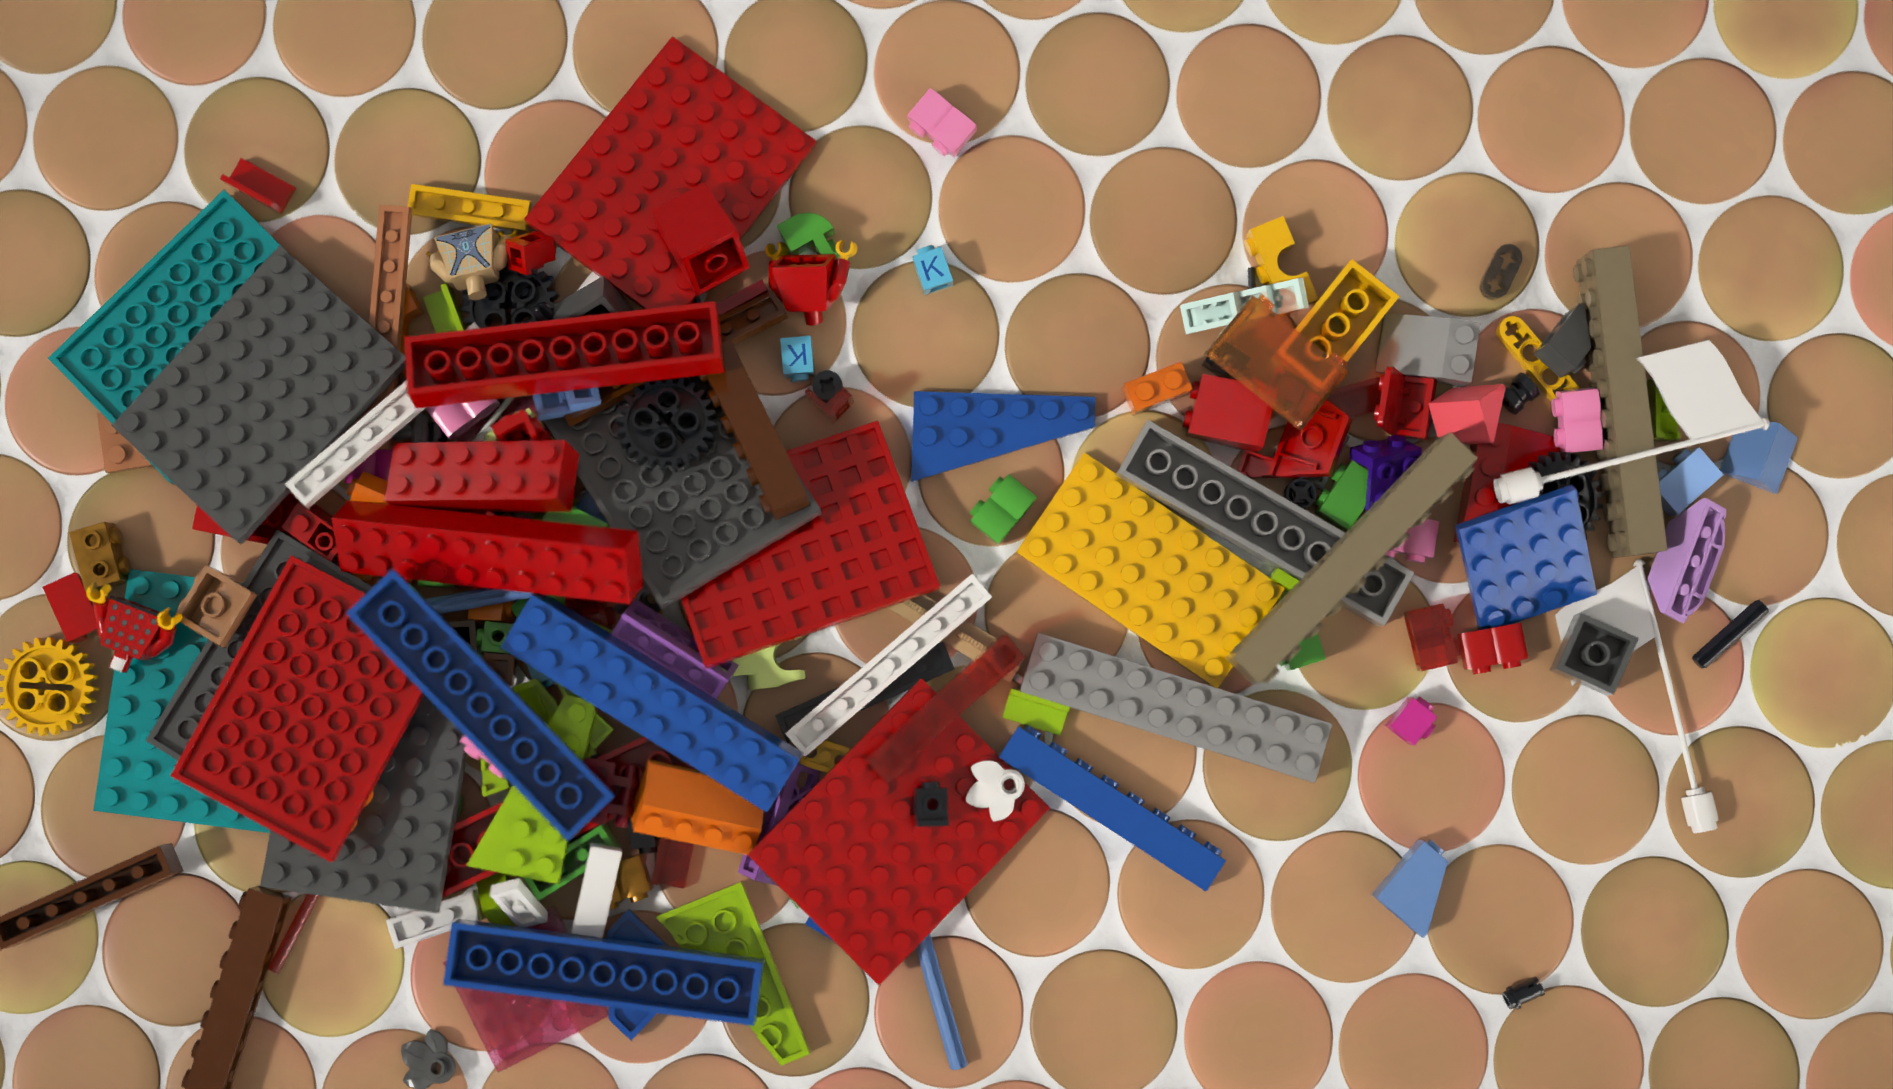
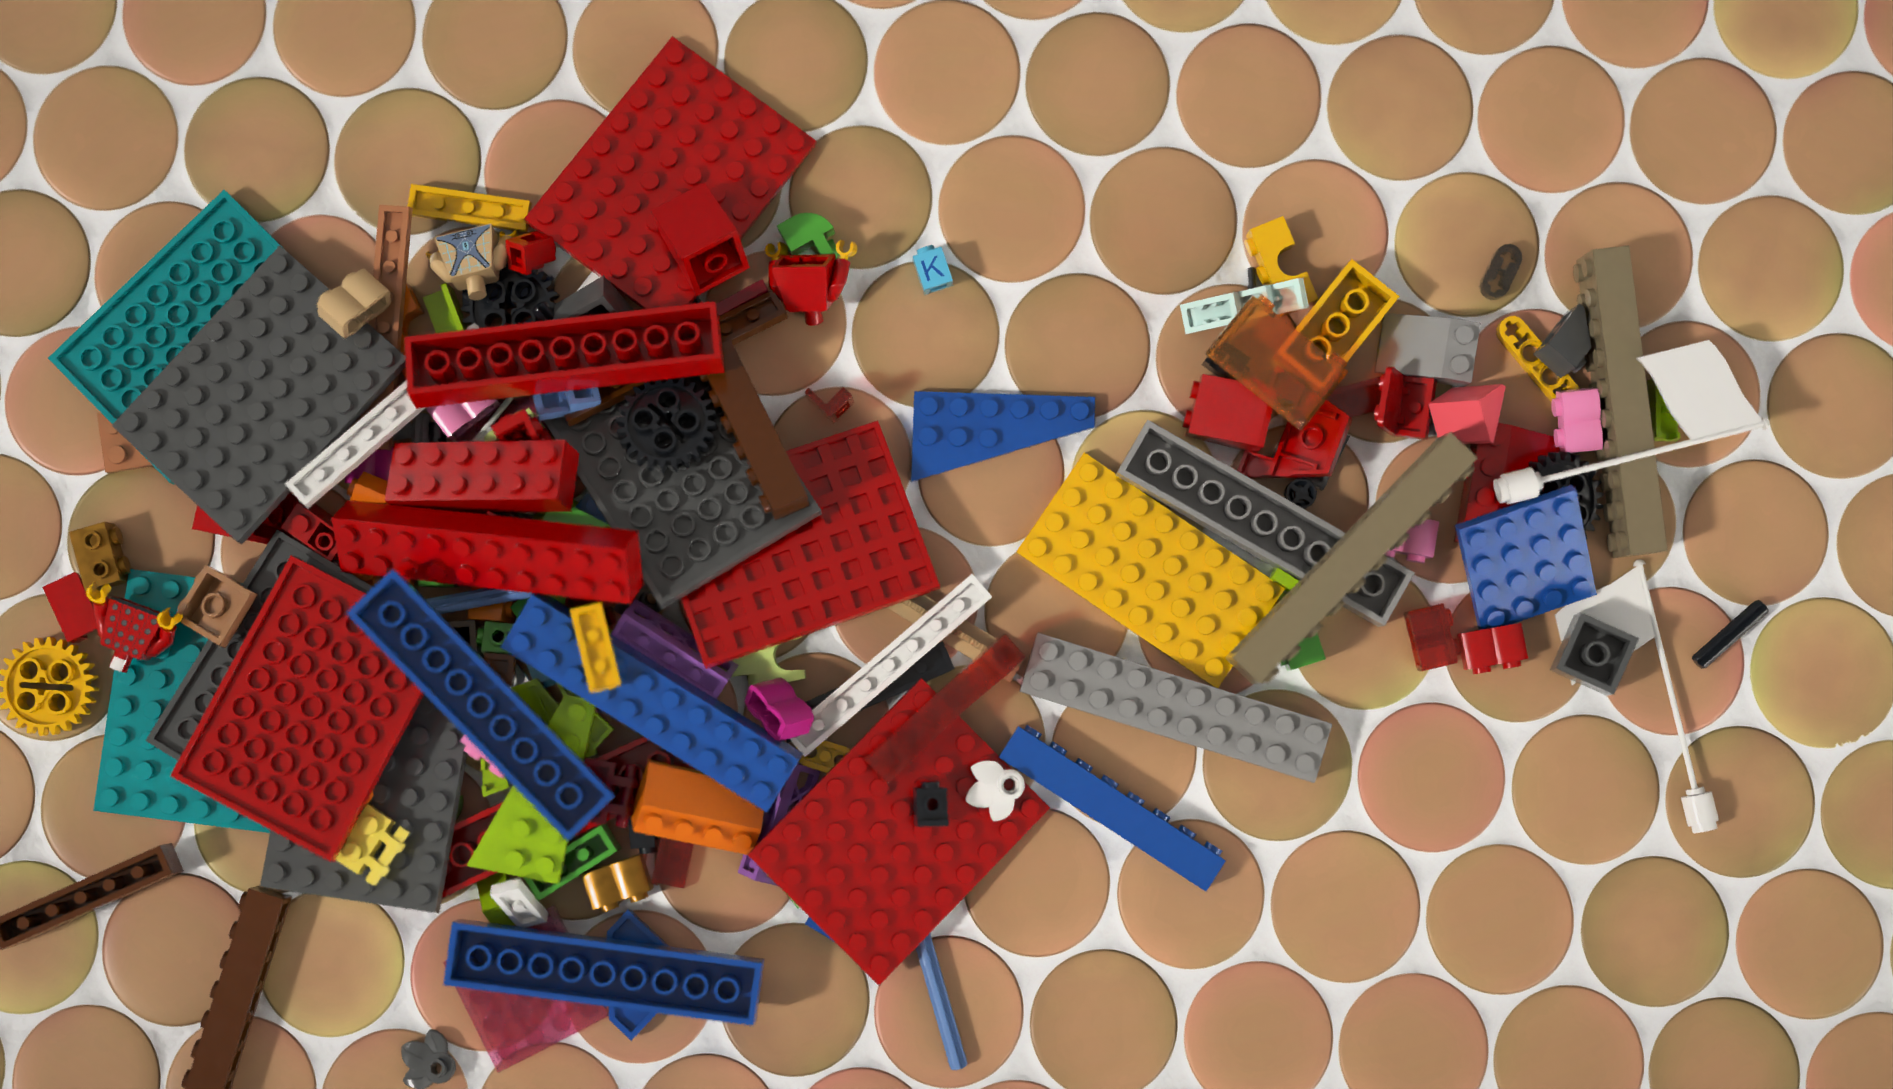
(260, 185): red panel -> none
(293, 933): clear red bar -> none
(353, 303): none -> tan brick
(365, 839): none -> light yellow plate
(422, 925): white tile -> none
(595, 647): none -> yellow hinge
(596, 890): white tile -> none
(729, 926): lime wing -> none
(779, 709): none -> dark pink brick
(797, 358): medium azure brick -> none
(829, 388): black wheel -> none
(941, 123): bright pink brick -> none
(1002, 509): bright green brick -> none
(1035, 712): lime panel -> none
(1157, 388): orange brick -> none
(1345, 498): bright green brick -> none
(1385, 463): dark purple bracket -> none
(1412, 720): dark pink brick -> none
(1414, 886): medium blue slope -> none
(1519, 392): black wheel -> none
(1522, 993): black pin -> none
(1686, 479): light blue brick -> none
(1686, 570): lavender wedge -> none
(1760, 456): medium blue slope -> none

